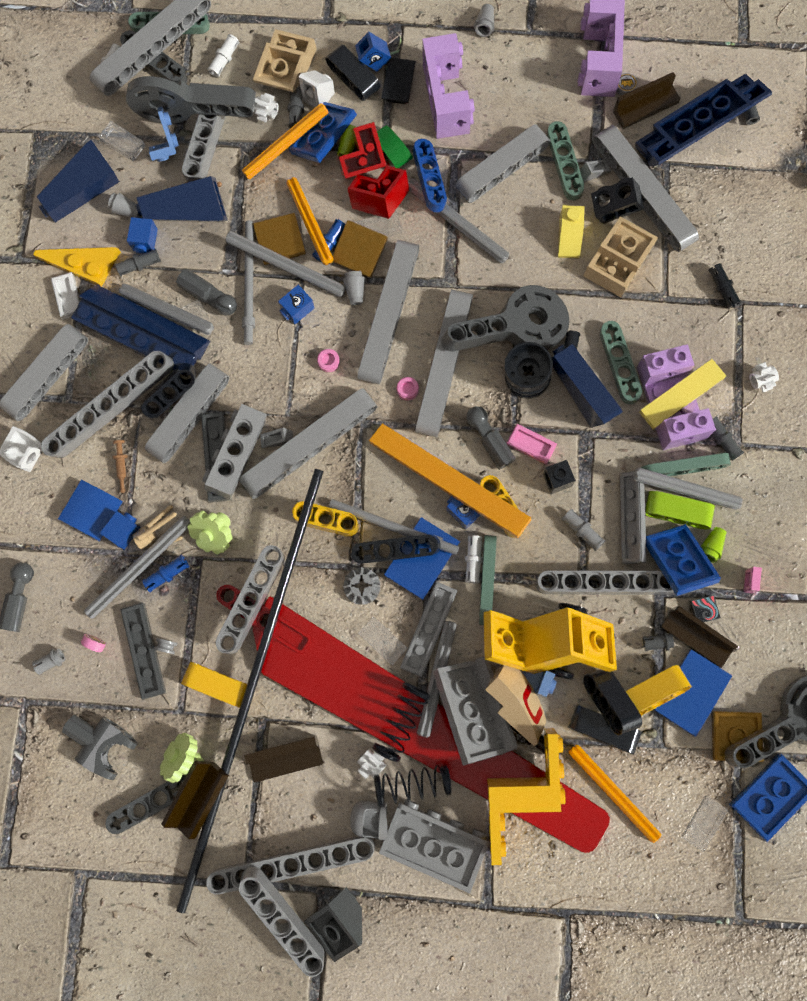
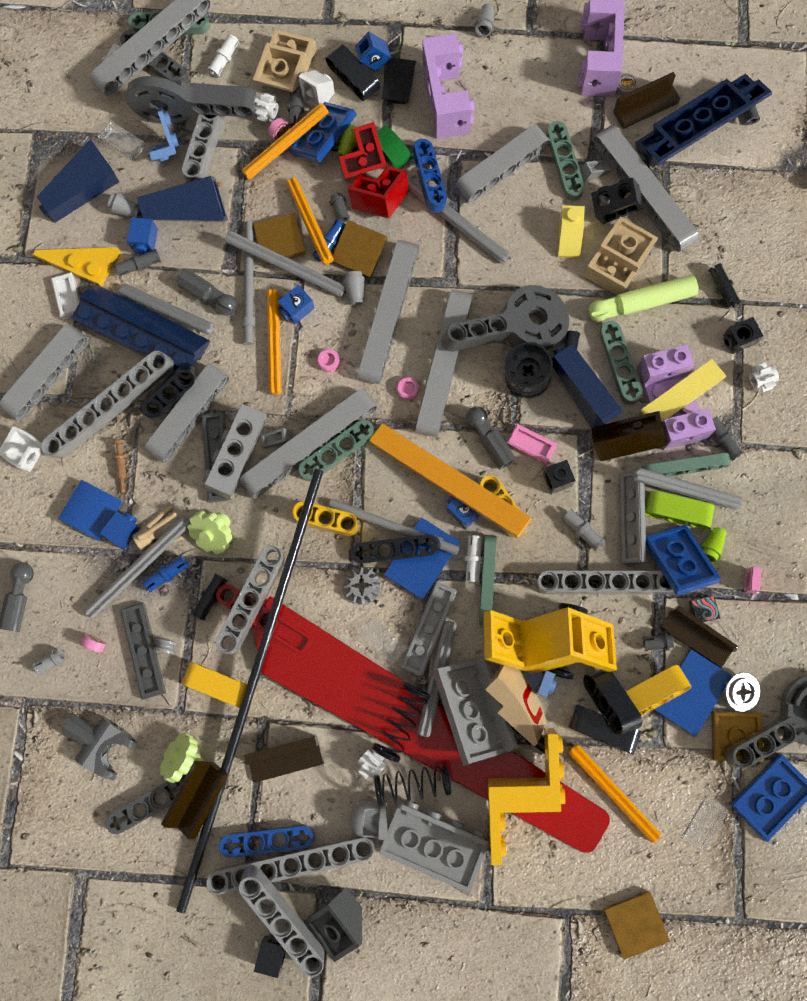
(208, 597): none -> black pin
(266, 838): none -> blue beam
(270, 957): none -> black brick
(273, 333): none -> light orange axle
(277, 128): none -> bright pink tile
(334, 447): none -> sand green beam
(338, 202): none -> dark grey pin
(629, 436): none -> dark brown panel
(636, 925): none -> pearl gold tile
(644, 298): none -> yellowish green piece
(746, 700): none -> gear
(749, 329): none -> black brick

